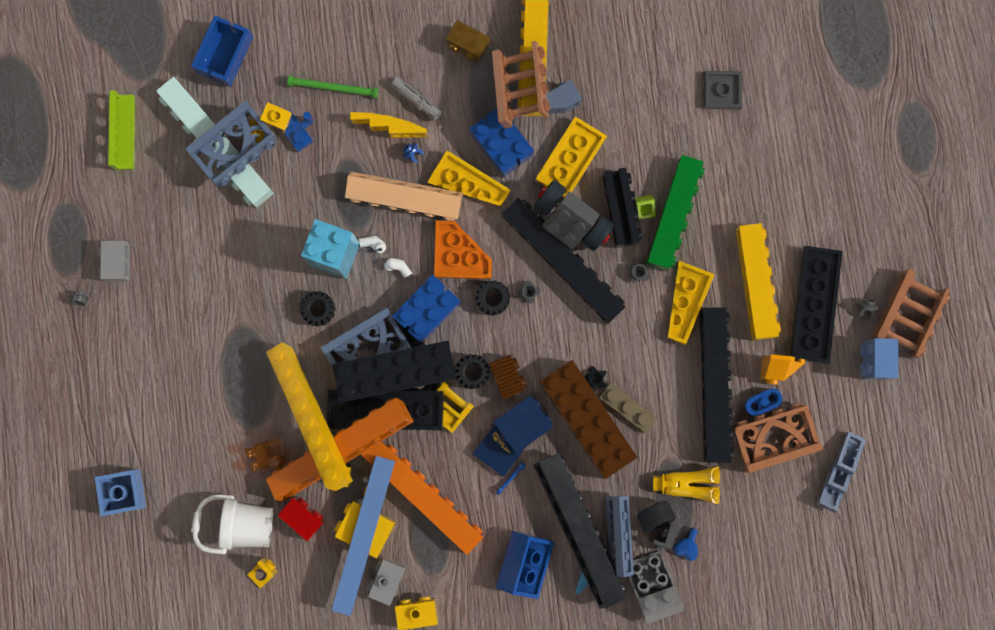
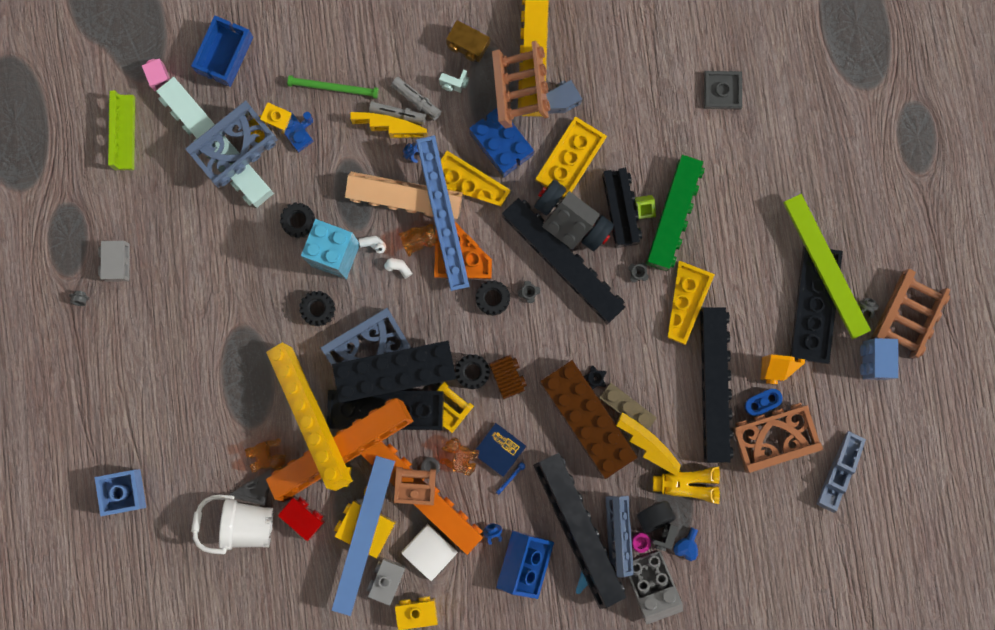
(155, 73): none -> bright pink brick
(255, 490): none -> flat silver tile
(268, 566): yellow bracket -> none
(289, 212): none -> black tyre
(414, 493): none -> nougat plate
(418, 118): none -> light grey pin
(418, 238): none -> clear orange animal
(426, 309): blue piece -> none
(429, 552): none -> white slope
(430, 463): none -> flat silver tile
(442, 213): none -> medium blue tile
(451, 83): none -> light aqua bracket
(461, 458): none -> clear orange animal
(492, 530): none -> blue plate
(522, 425): dark blue panel -> none
(640, 542): none -> dark pink tile
(654, 449): none -> yellow slope
(757, 282): yellow brick -> none
(826, 266): none -> lime tile

